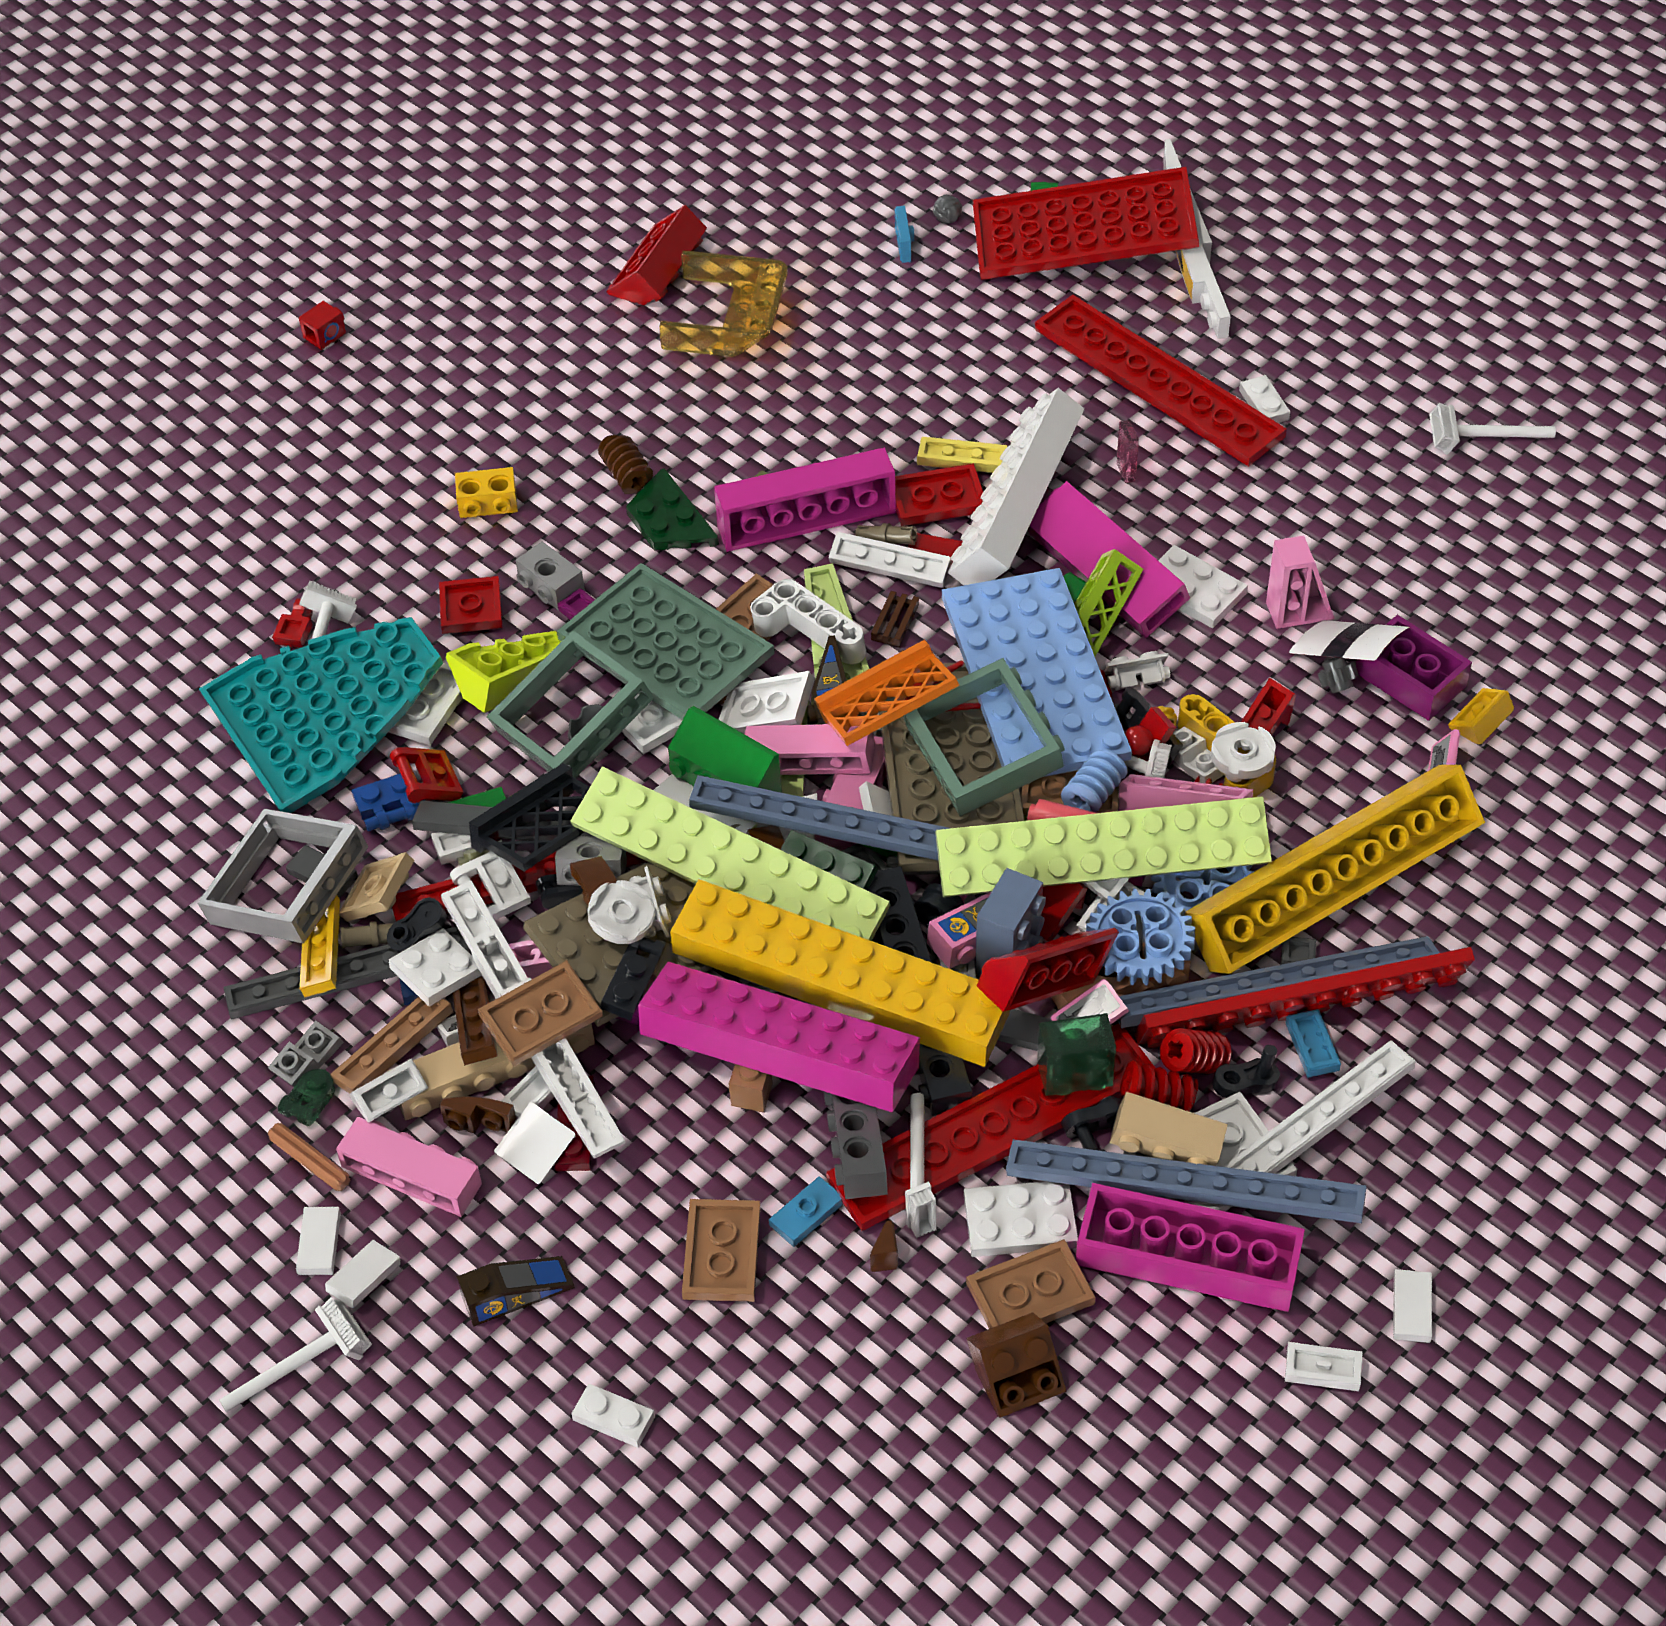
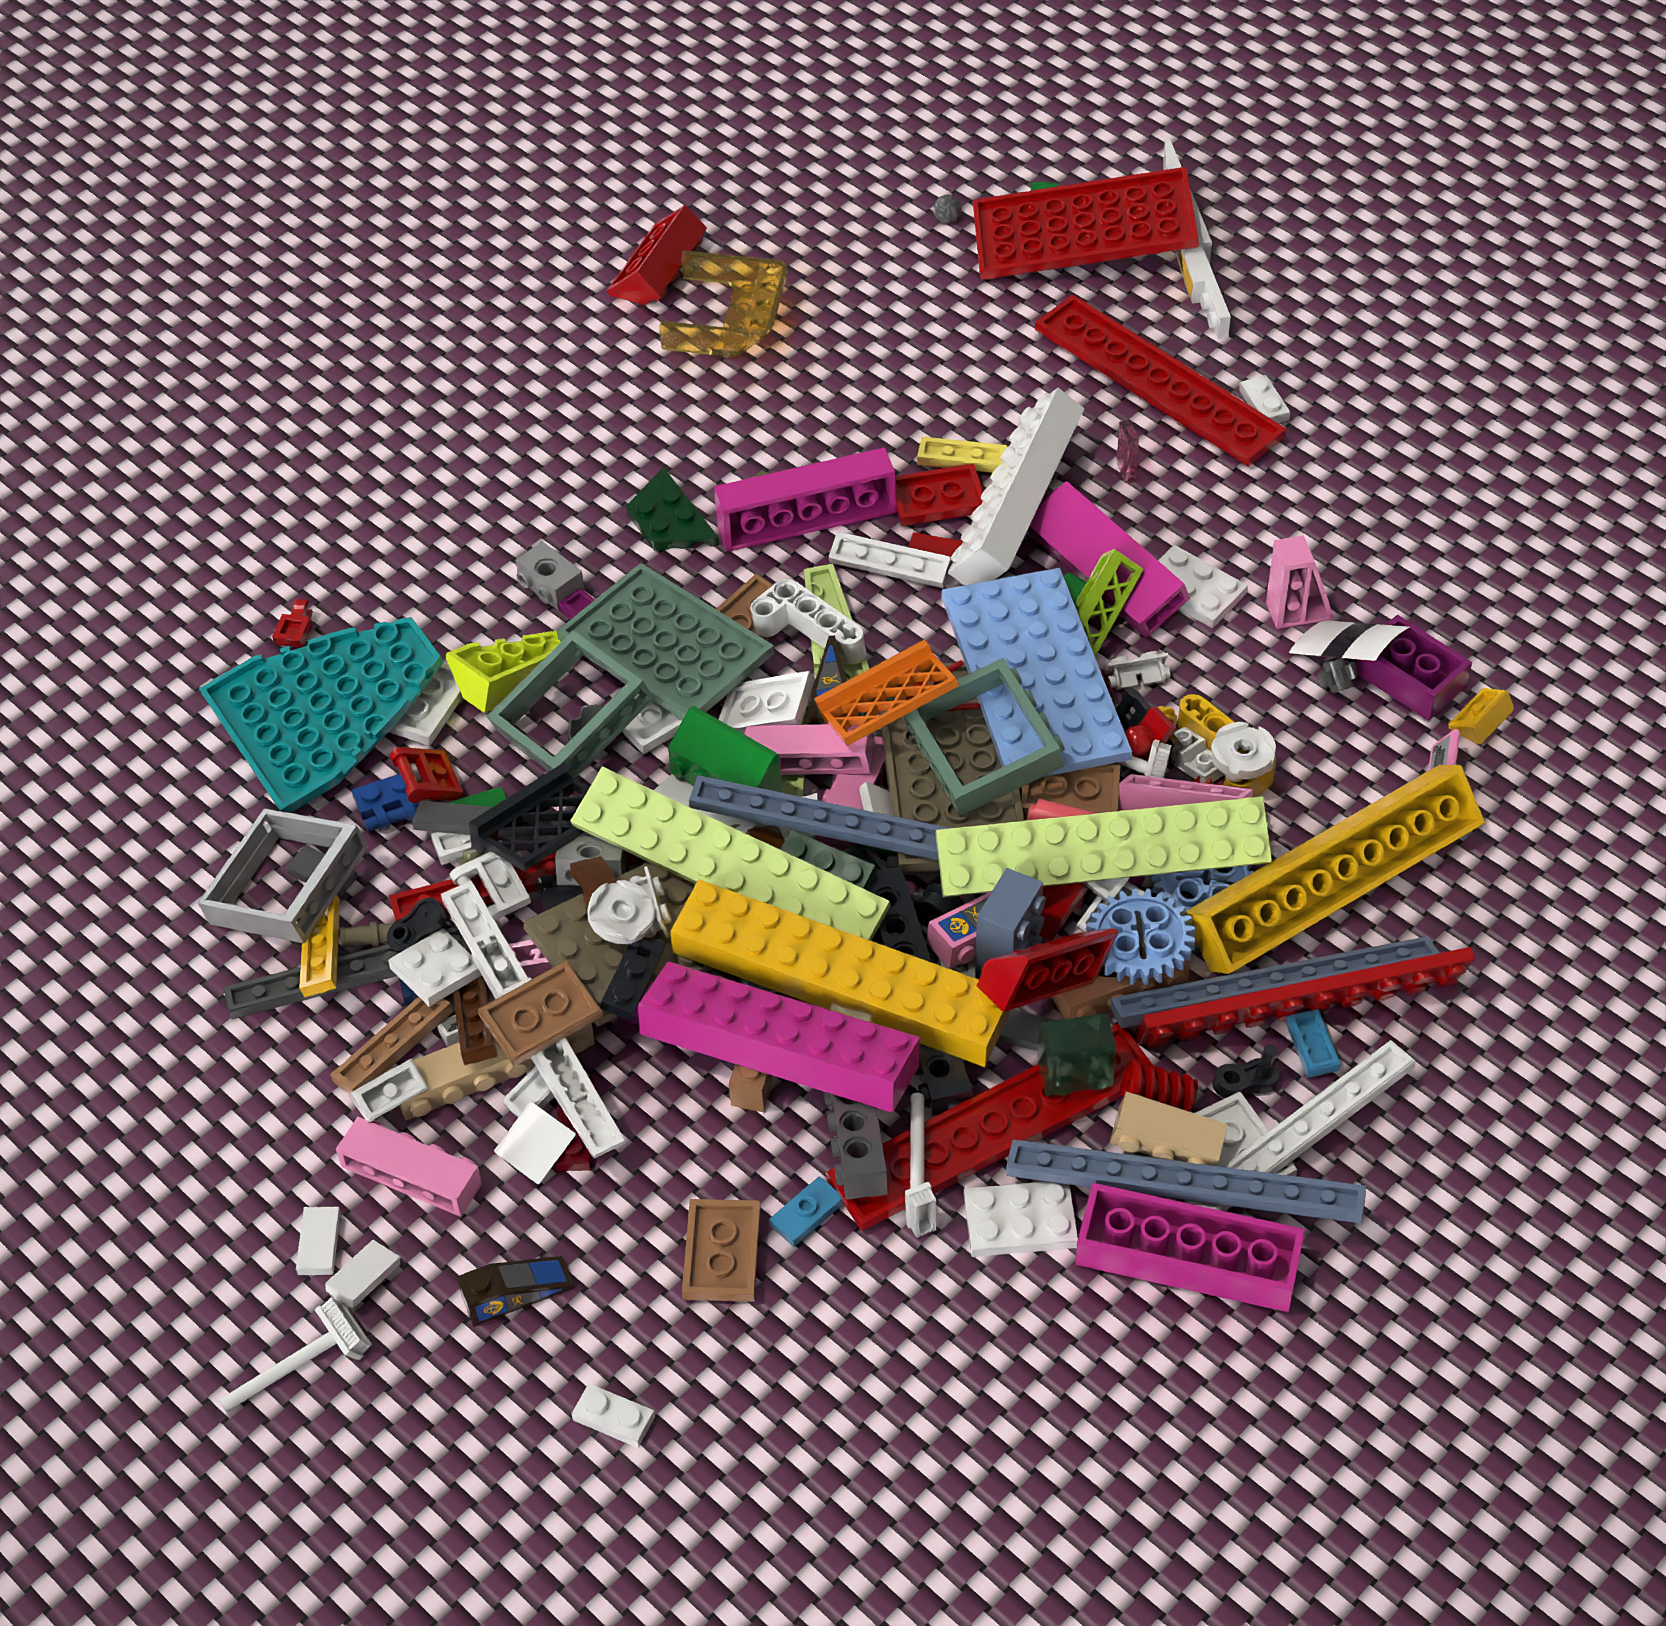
(307, 1054): light grey slope -> none
(309, 1157): nougat axle -> none
(314, 1088): clear green plate -> none
(322, 325): red brick -> none
(328, 604): white piece -> none
(376, 887): tan plate -> none
(469, 1112): reddish brown slope -> none
(470, 605): red plate -> none
(486, 492): yellow brick -> none
(625, 463): reddish brown piece -> none
(885, 1252): reddish brown slope -> none
(888, 533): dark tan pin -> none
(900, 602): reddish brown tile -> none
(904, 234): dark azure plate -> none
(1017, 1364): reddish brown slope -> none
(1036, 1282): medium nougat plate -> none
(1087, 1120): black piece -> none
(1094, 781): light blue piece -> none
(1096, 1000): slope -> none
(1195, 1051): red piece -> none
(1271, 707): red slope -> none
(1298, 949): dark grey tile -> none
(1323, 1366): white plate -> none
(1412, 1306): white tile -> none
(1447, 432): white piece -> none

